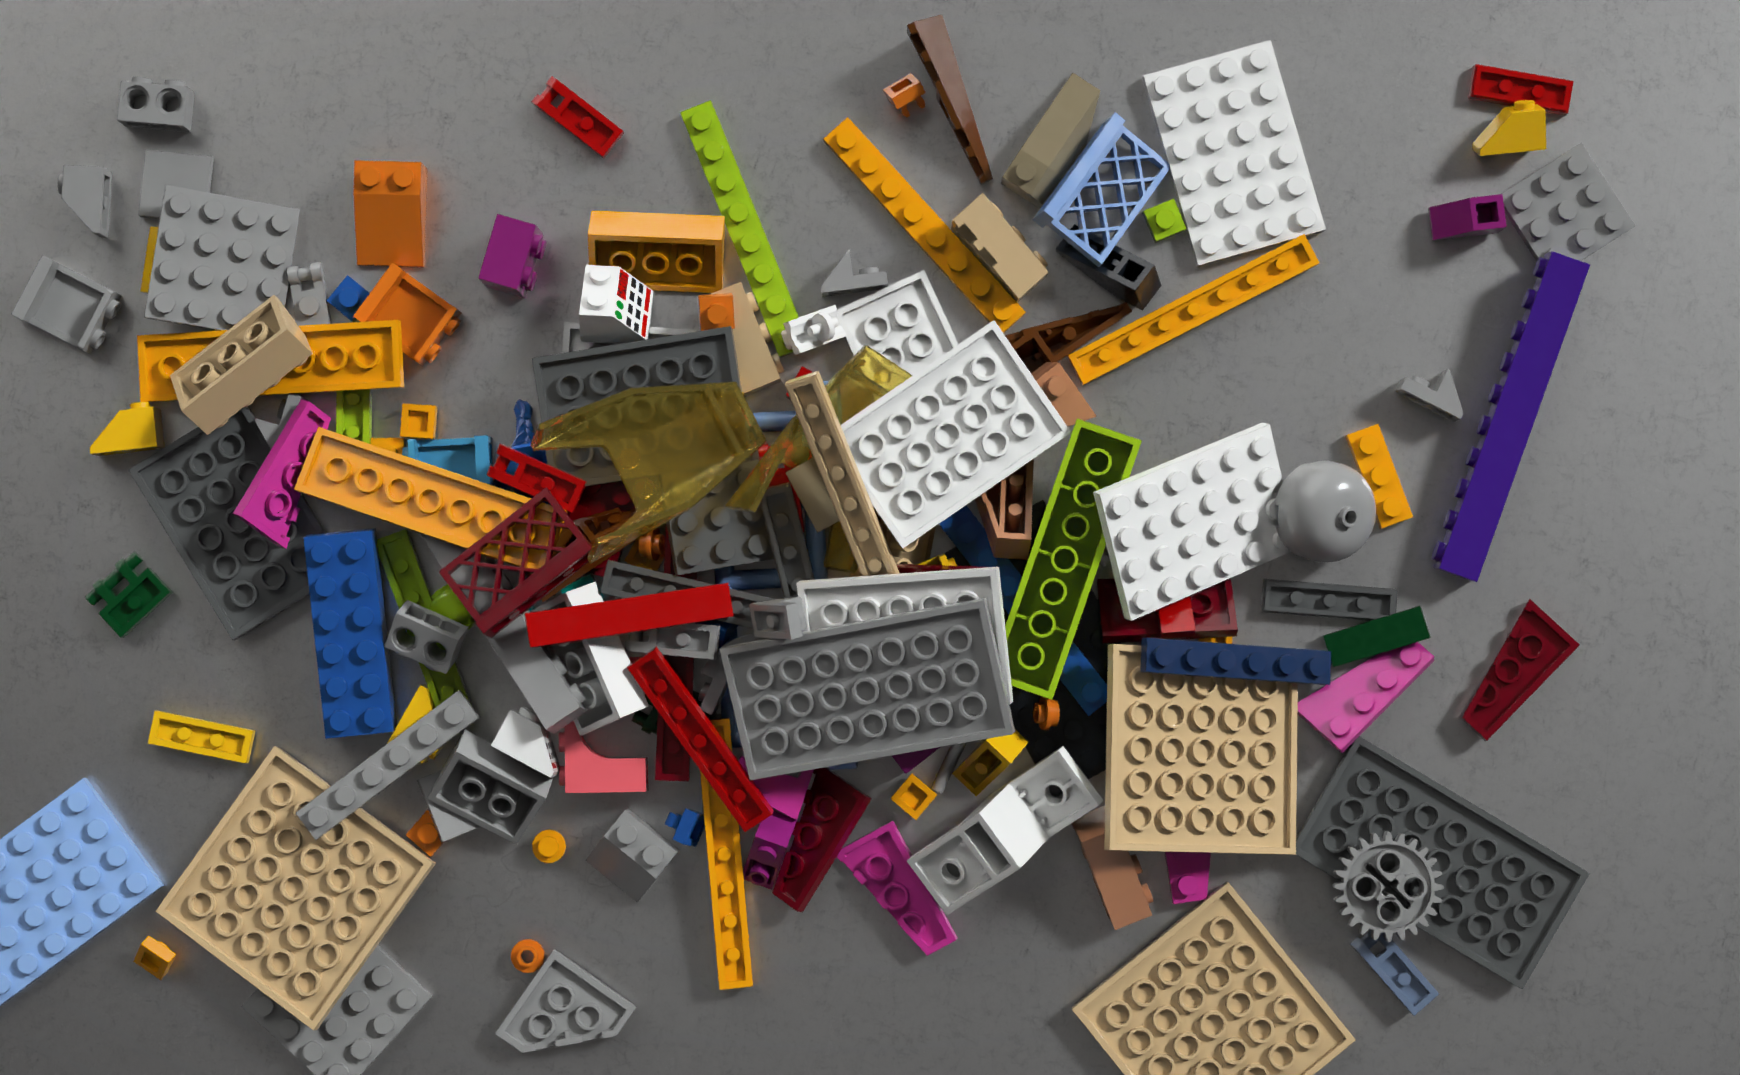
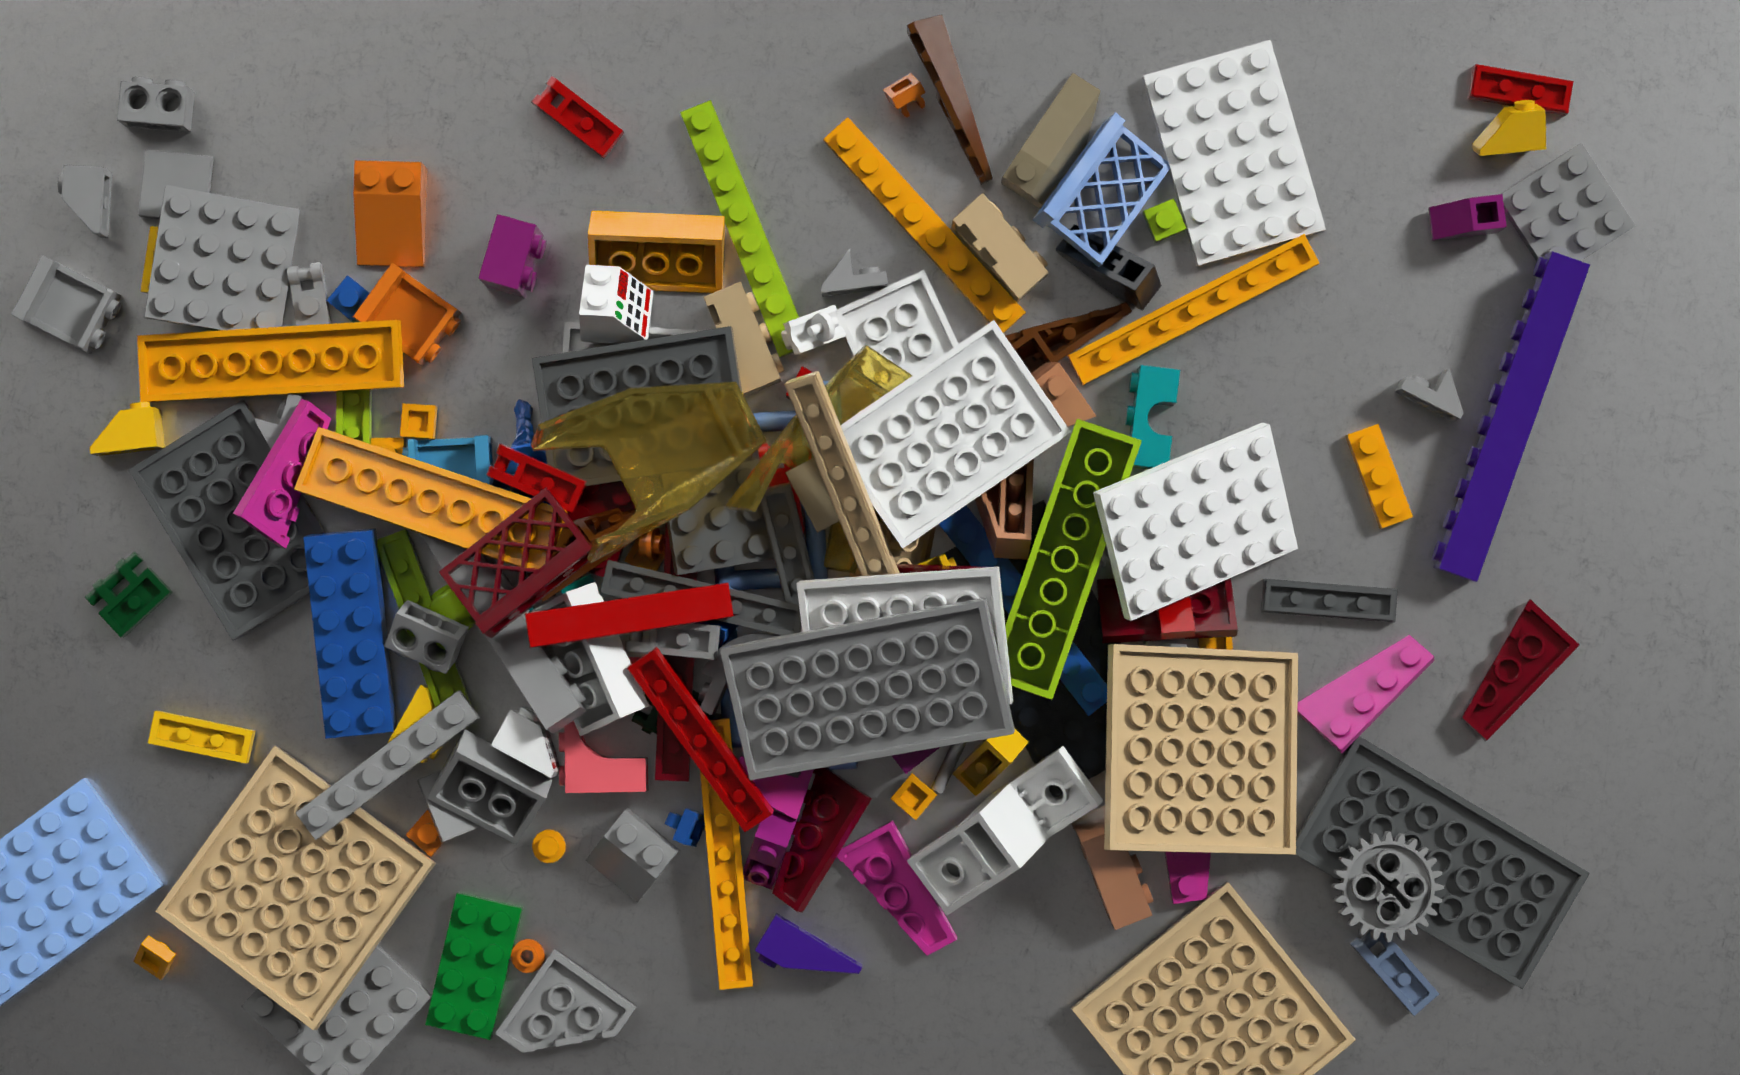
(240, 365): tan slope -> none
(474, 966): none -> green plate
(716, 311): orange plate -> none
(778, 618): light grey slope -> none
(798, 949): none -> dark purple slope
(1046, 713): orange plate -> none
(1151, 388): none -> teal arch
(1235, 661): dark blue plate -> none
(1325, 511): light grey cylinder -> none
(1377, 636): dark green tile -> none

